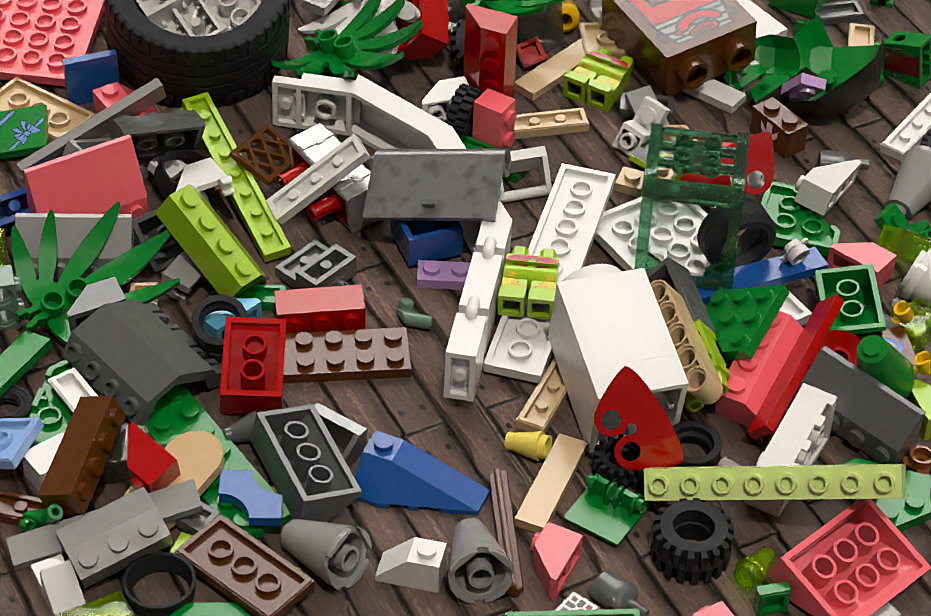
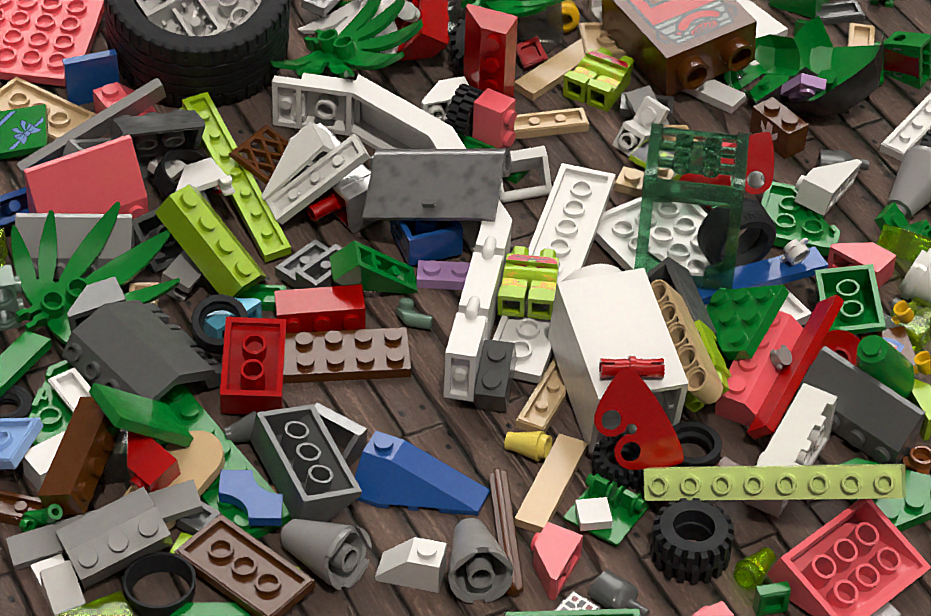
(140, 415): none -> green tile
(301, 153): none -> white slope
(374, 270): none -> green slope
(495, 375): none -> dark grey brick
(593, 514): none -> white tile
(643, 367): none -> red pin
(781, 357): none -> light grey piece

